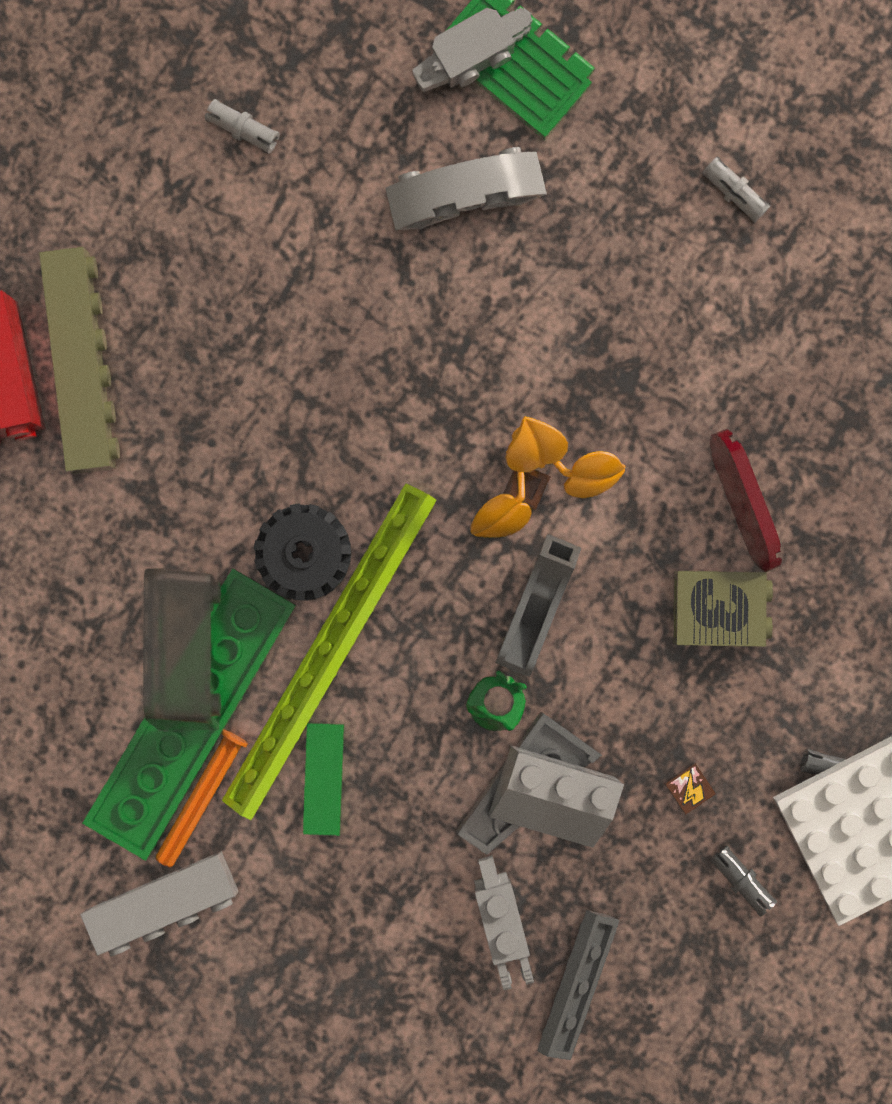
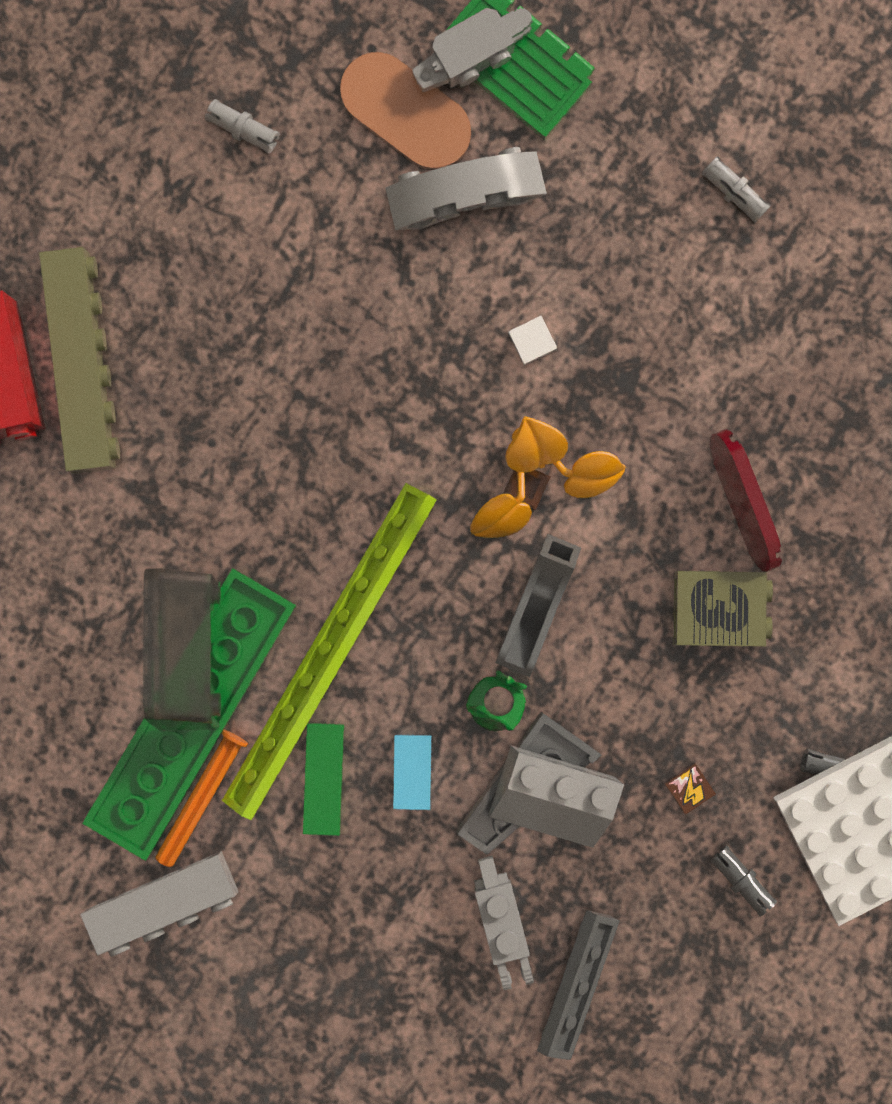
(326, 563): black wheel -> none
(412, 772): none -> medium azure tile
(417, 124): none -> nougat tile
(532, 340): none -> white tile

